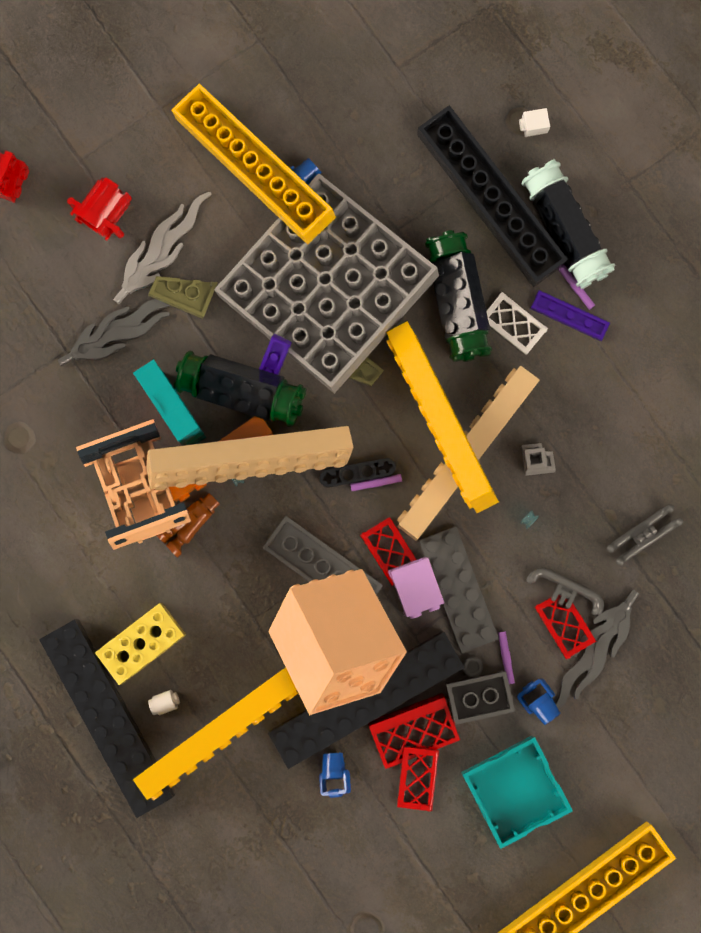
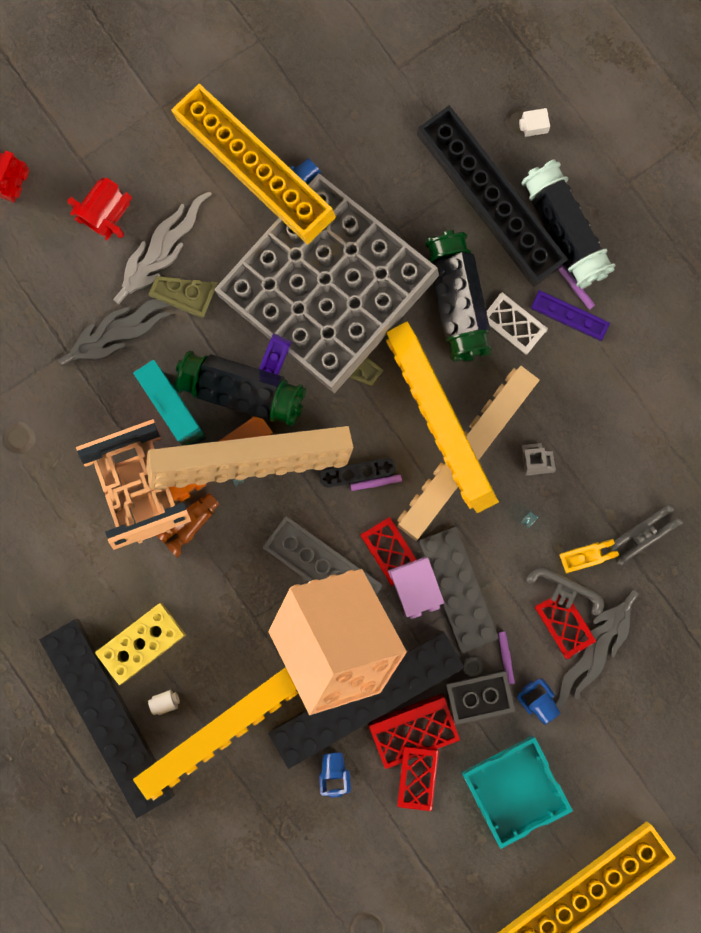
(587, 556): none -> yellow hinge

